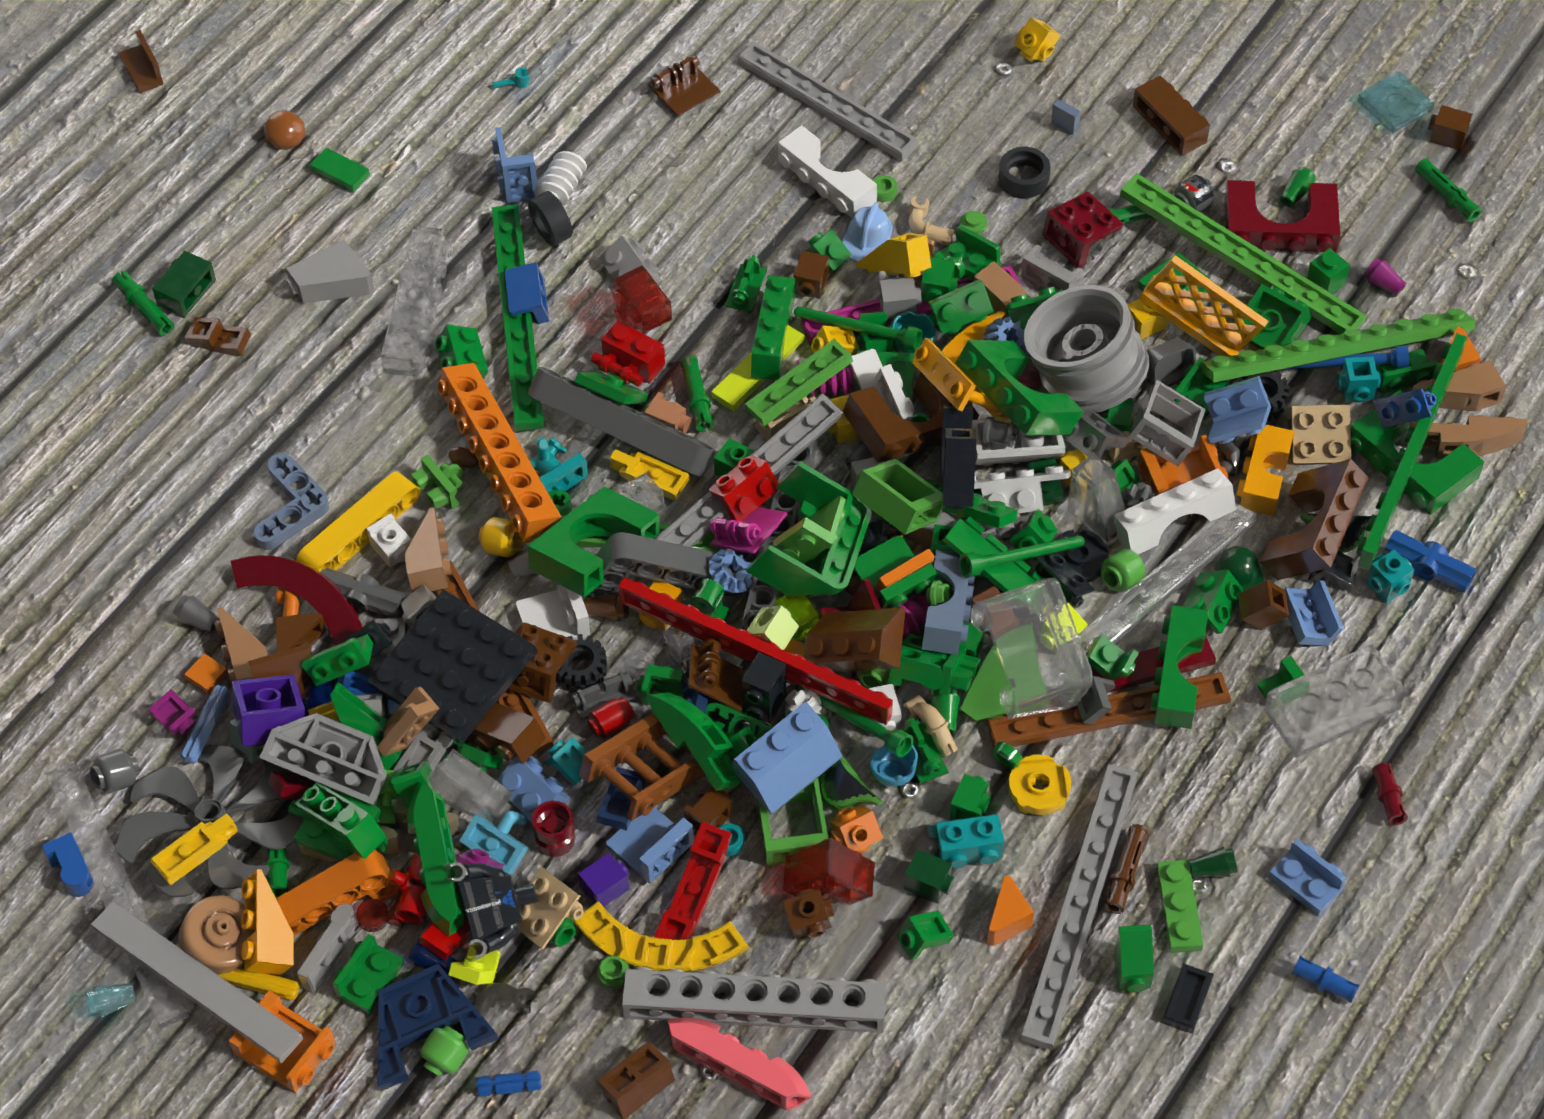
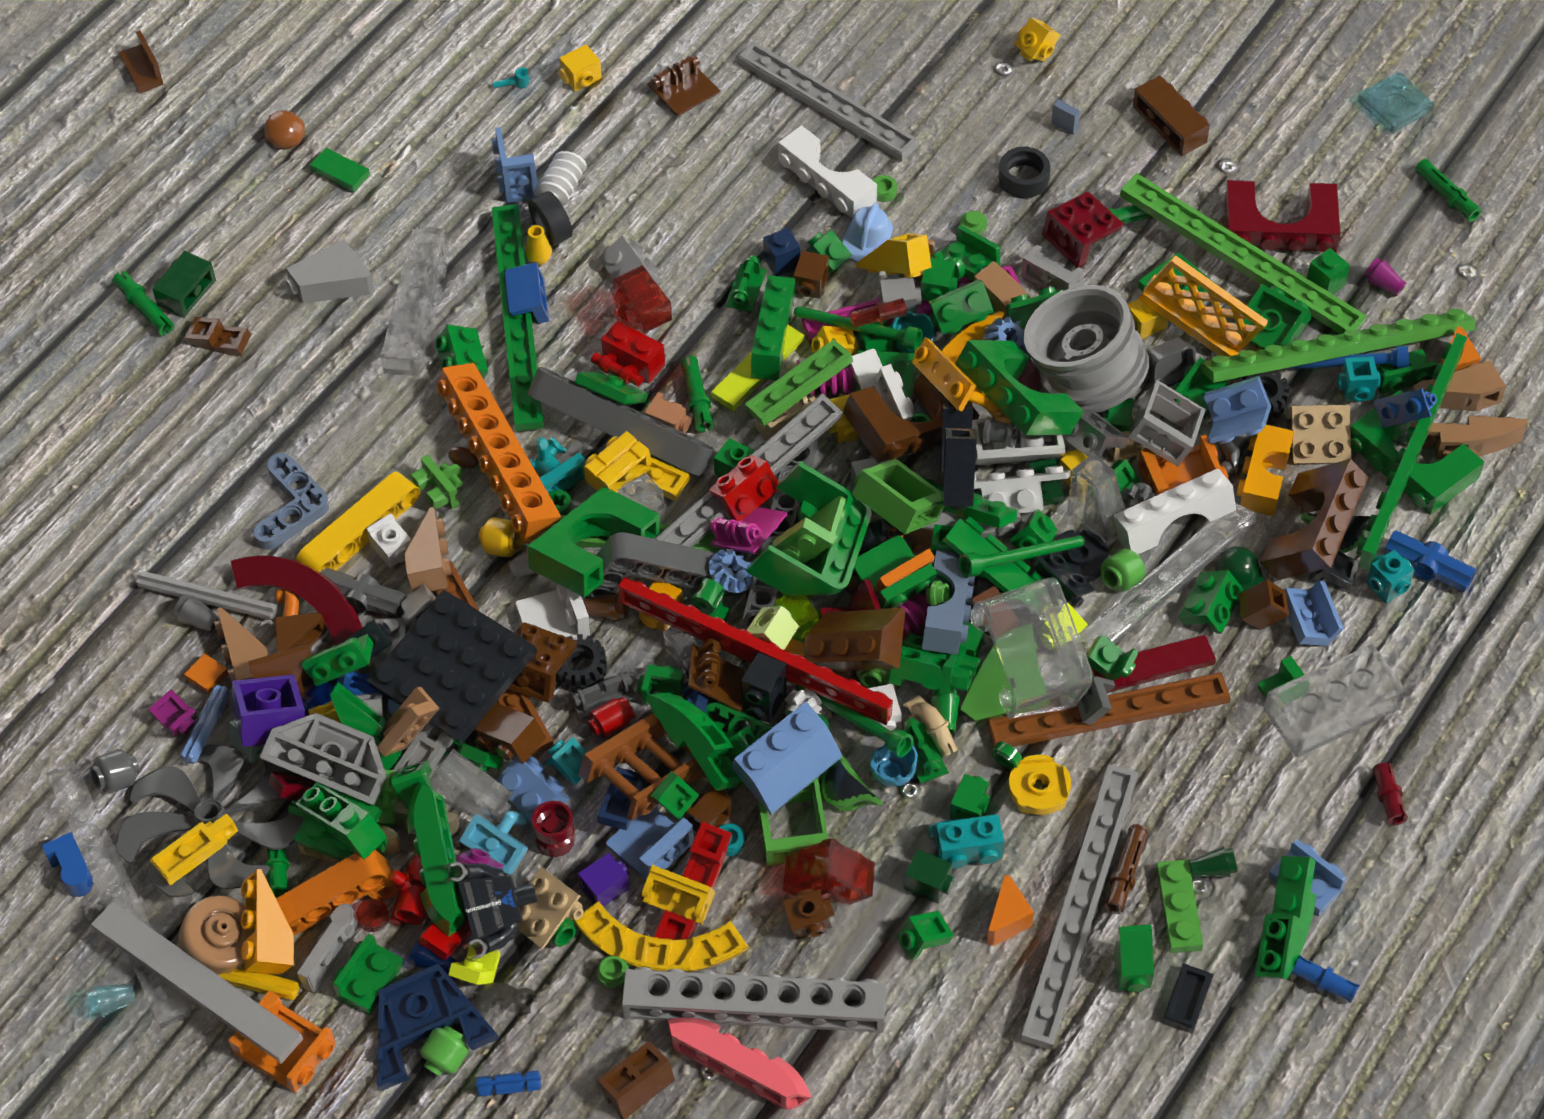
(207, 595): none -> light grey axle
(537, 245): none -> yellow cone
(580, 68): none -> yellow brick
(618, 463): none -> yellow brick
(675, 795): none -> green bracket
(677, 894): none -> yellow hinge
(781, 252): none -> dark blue brick
(856, 828): orange brick -> none
(879, 312): none -> clear red axle
(918, 226): tan piece -> none
(1176, 695): green arch -> none
(1196, 192): dark grey head -> none
(1290, 920): none -> green slope
(1297, 186): green cone -> none
(1450, 127): reddish brown brick -> none

